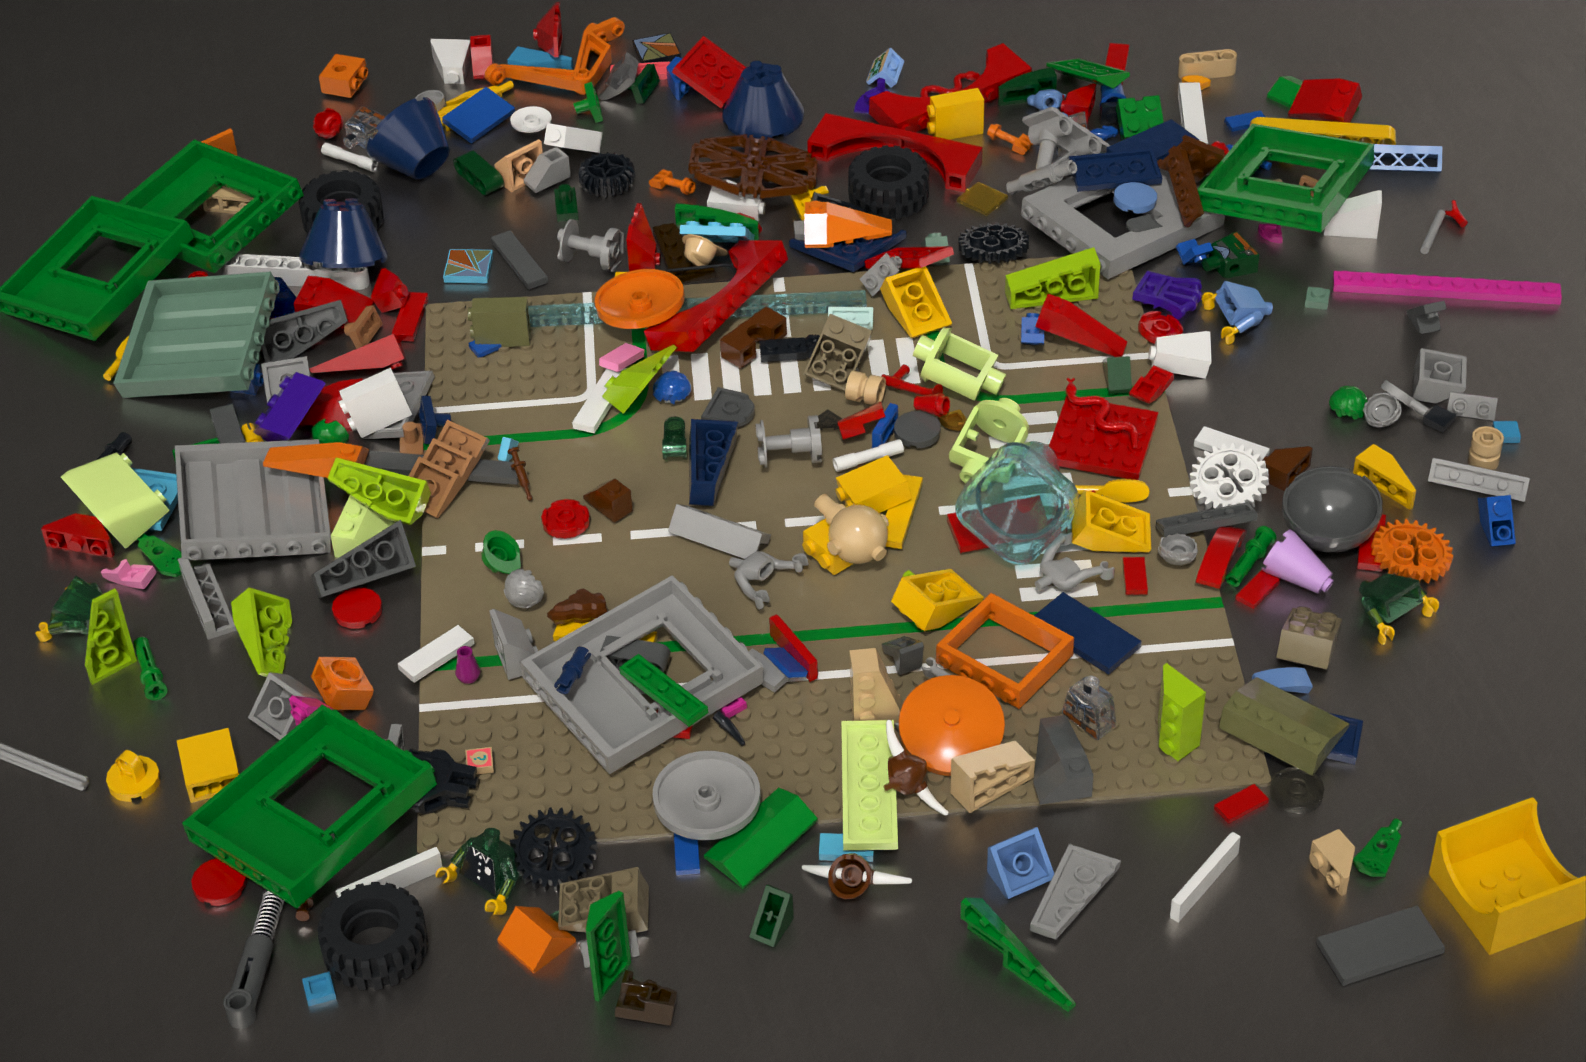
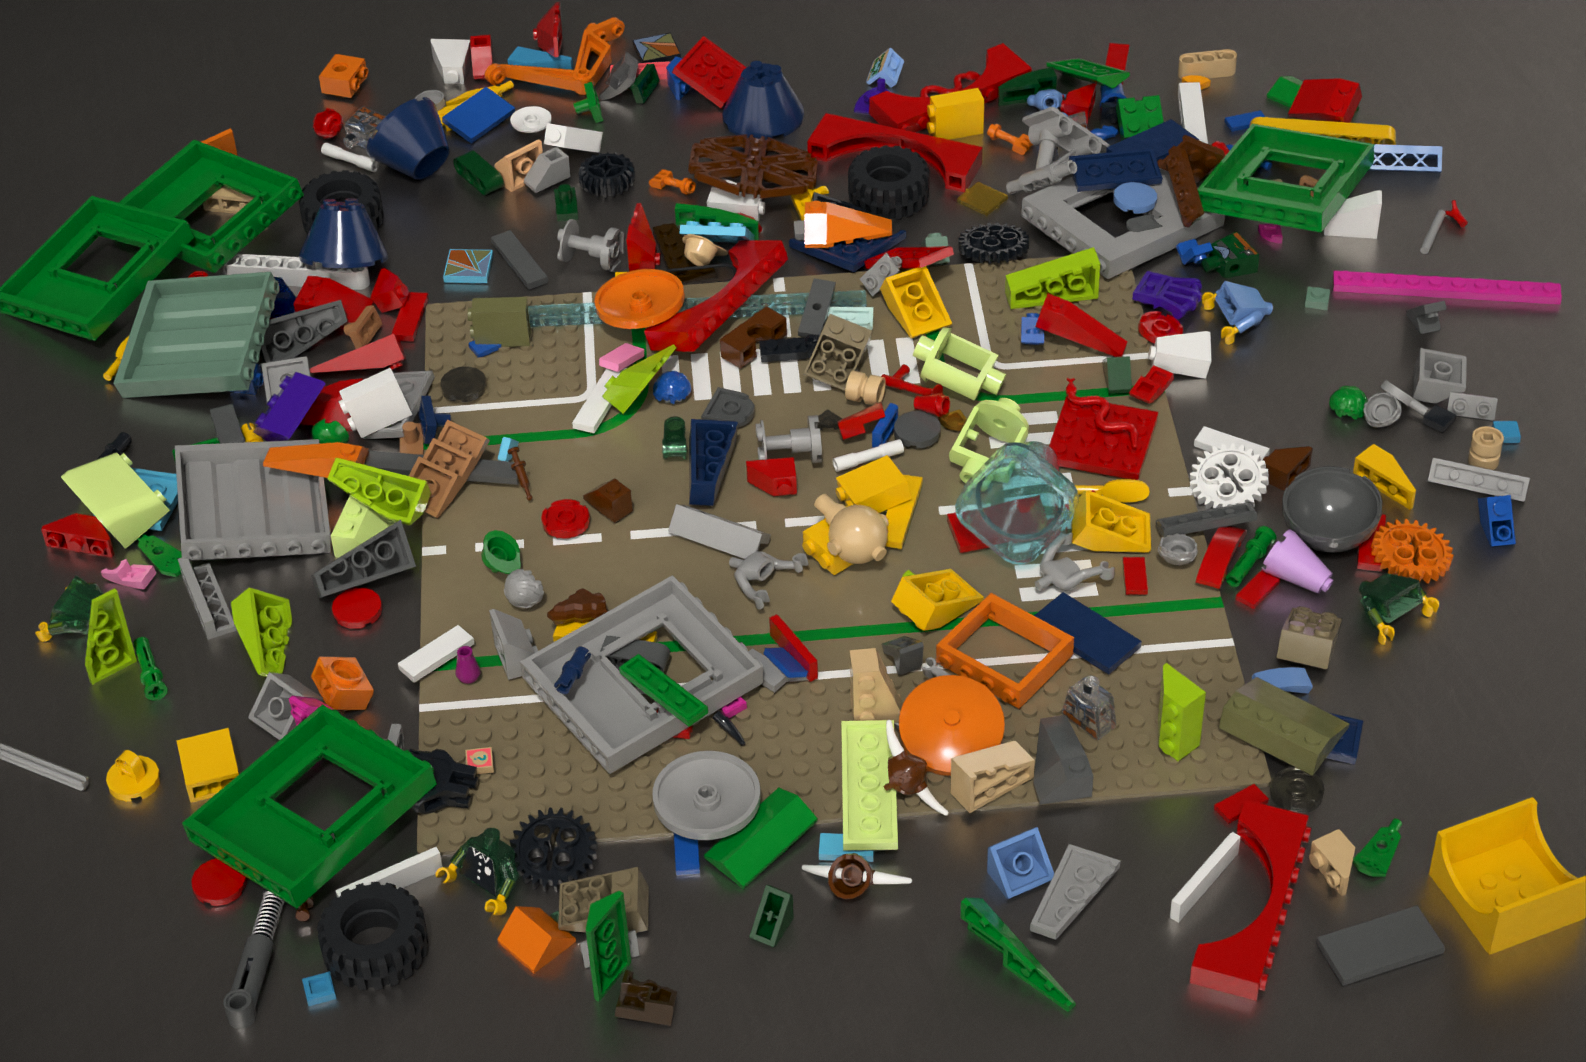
(463, 384): none -> clear smoke tile
(773, 475): none -> red slope
(817, 307): none -> dark grey tile
(1240, 961): none -> red arch

